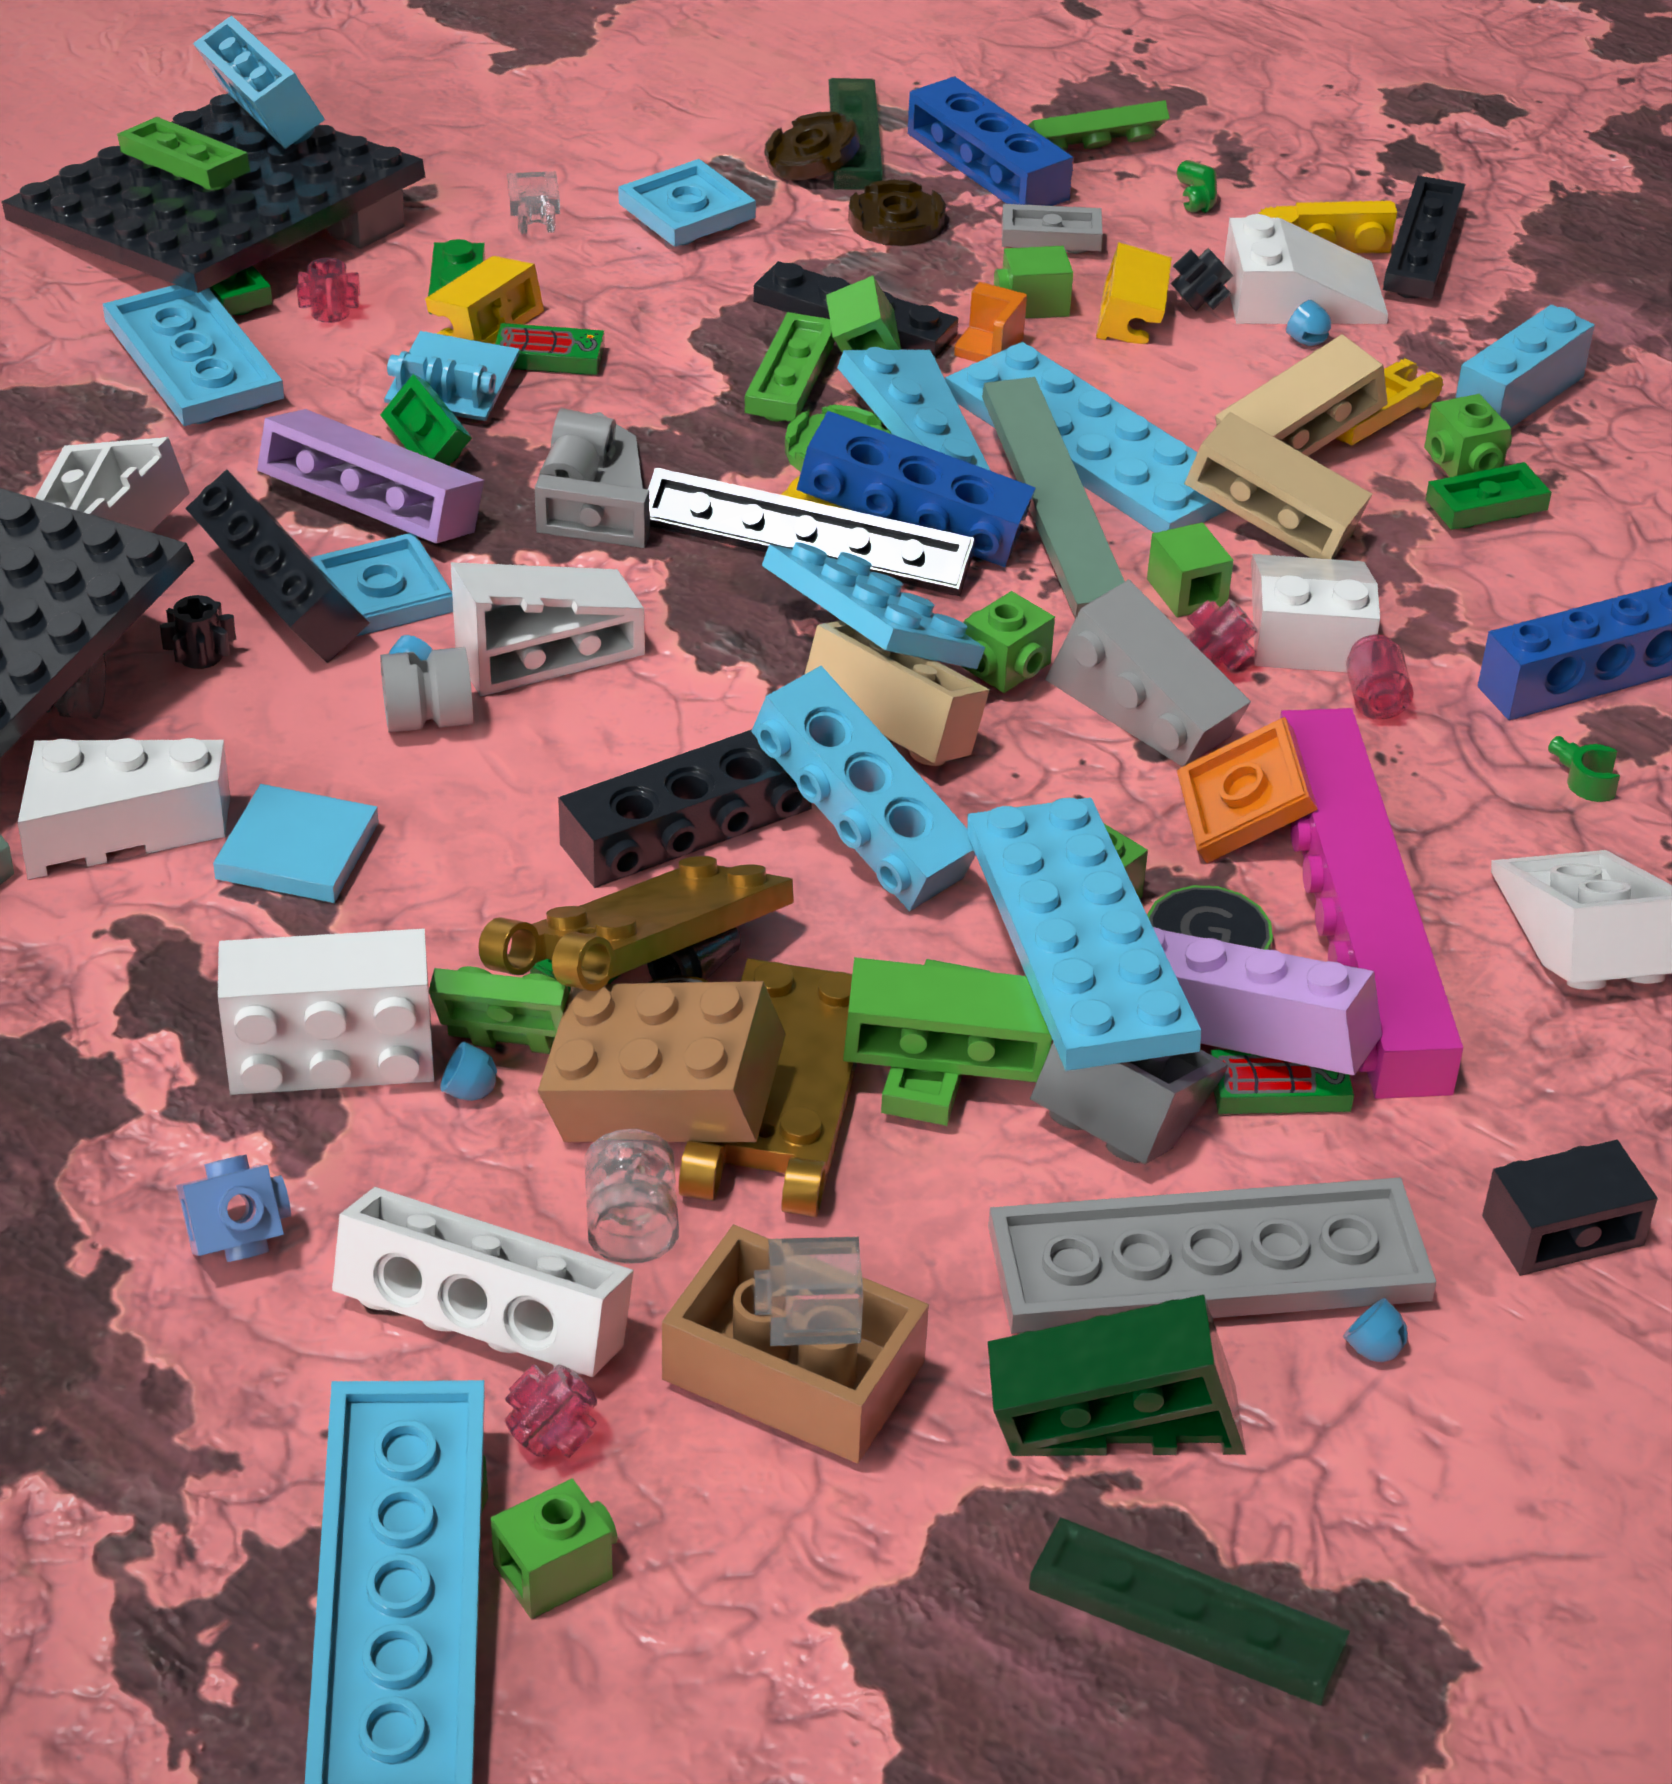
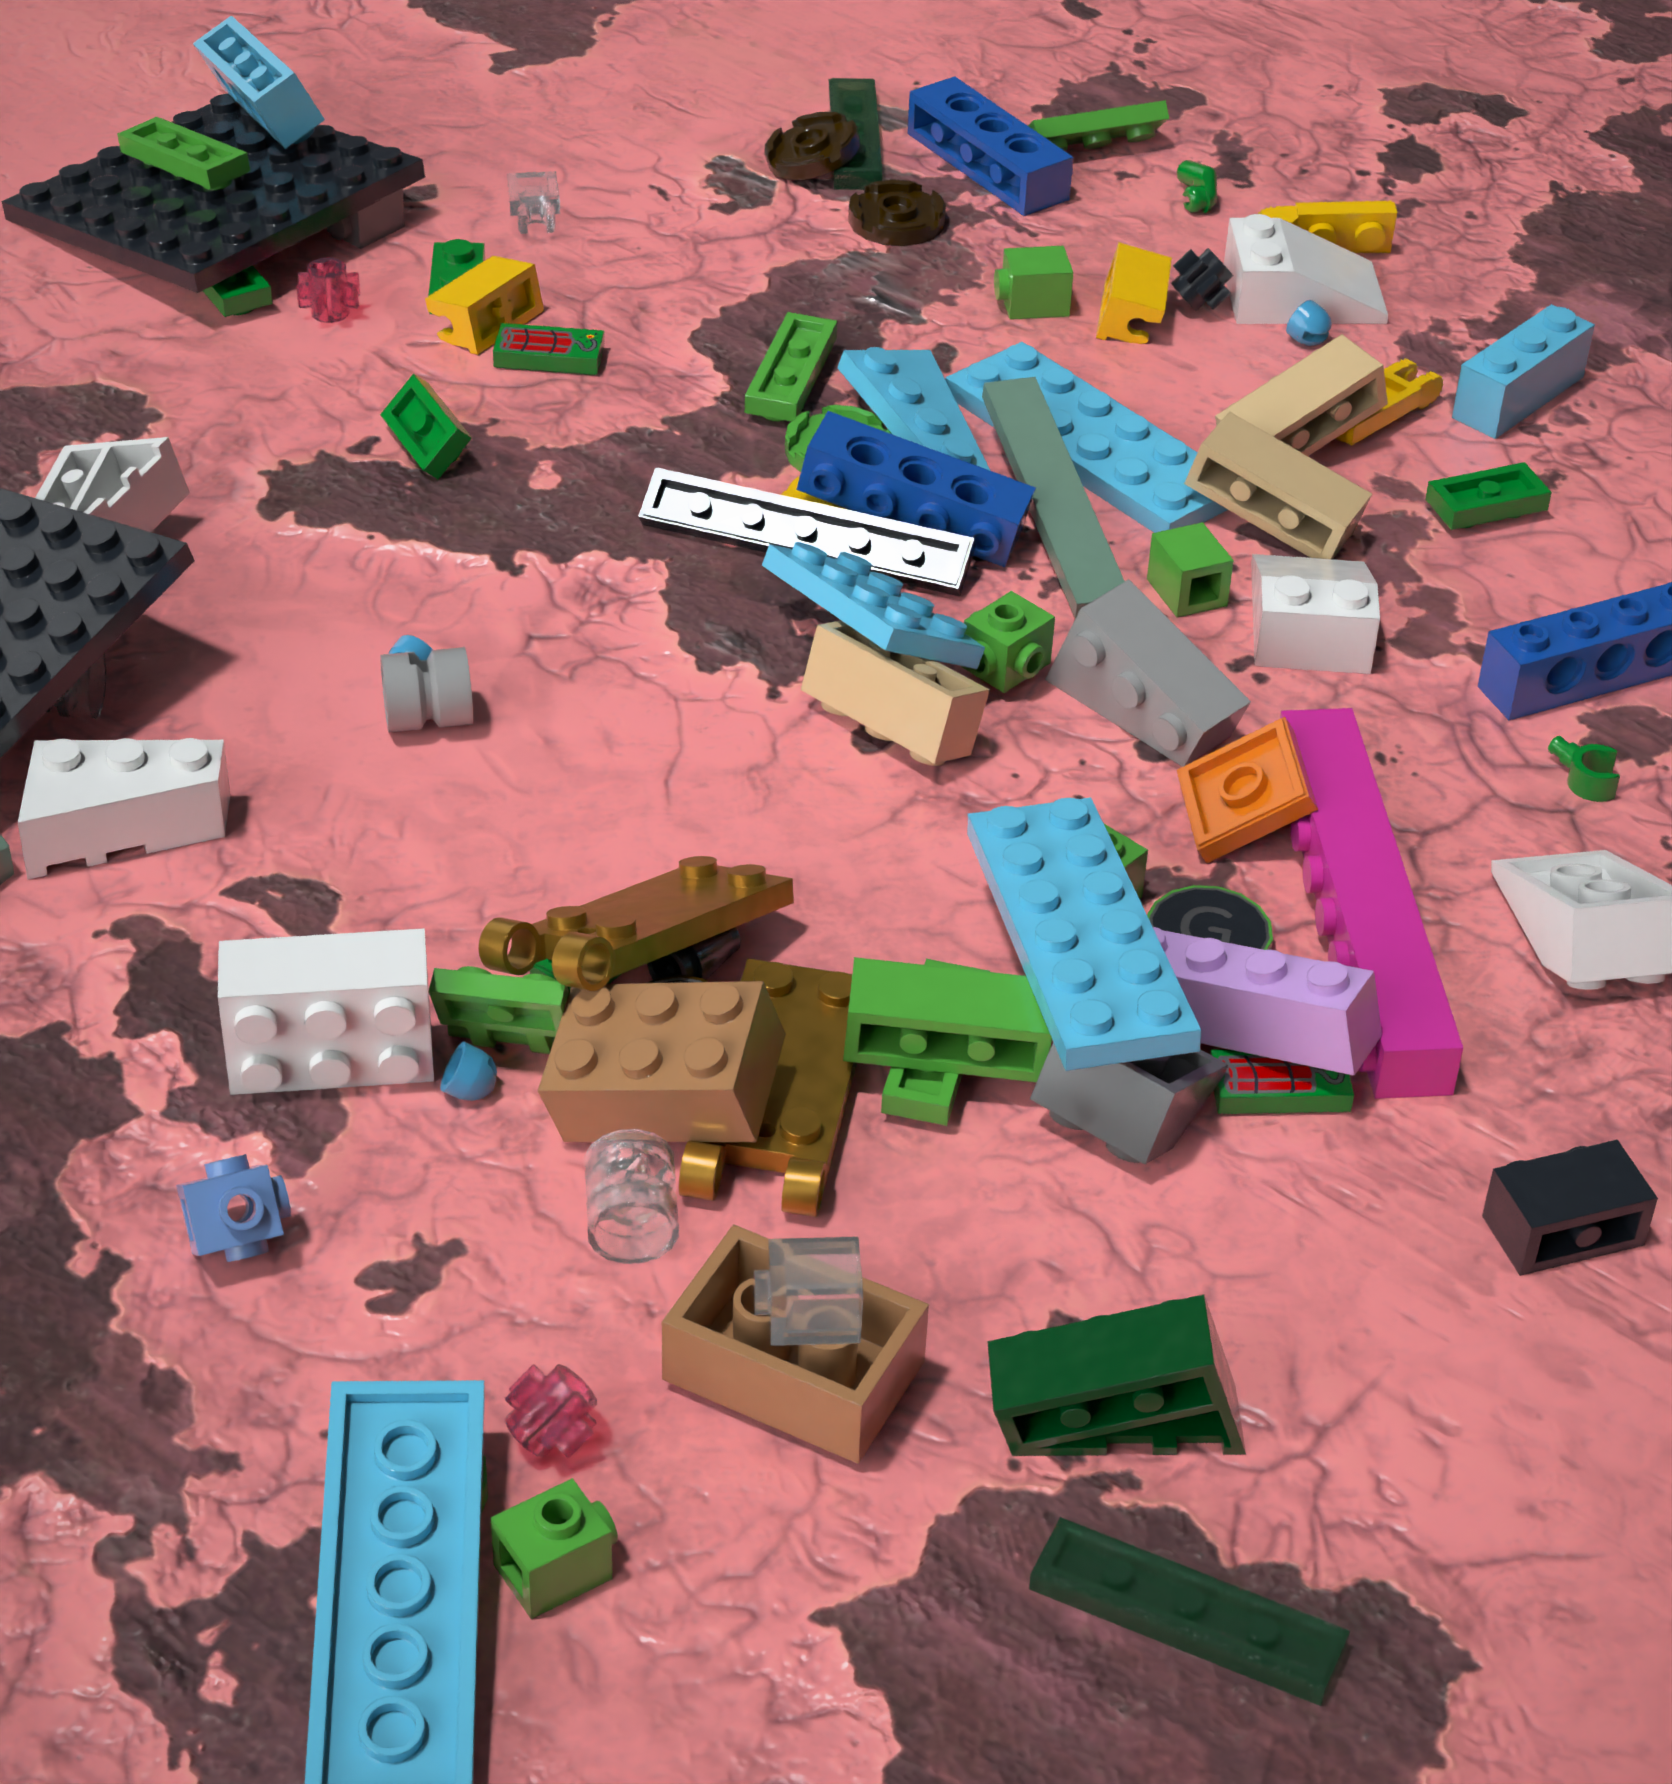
(193, 353): medium azure plate -> none
(197, 632): black gear -> none
(277, 566): black brick -> none
(296, 843): medium azure tile -> none
(370, 475): lavender brick -> none
(389, 581): medium azure tile -> none
(459, 370): medium azure hinge -> none
(482, 1281): white brick -> none
(542, 622): white wedge -> none
(592, 450): light grey panel -> none
(592, 511): light grey plate -> none
(675, 808): black brick -> none
(687, 202): medium azure plate -> none
(804, 292): black plate -> none
(862, 317): bright green brick -> none
(864, 788): medium azure brick -> none
(994, 322): orange panel -> none
(1041, 226): light grey plate -> none
(1222, 633): clear pink gear -> none
(1237, 1247): light grey plate -> none
(1378, 1332): dark azure hinge -> none
(1379, 677): clear pink brick -> none
(1424, 238): black plate -> none
(1467, 435): bright green brick -> none

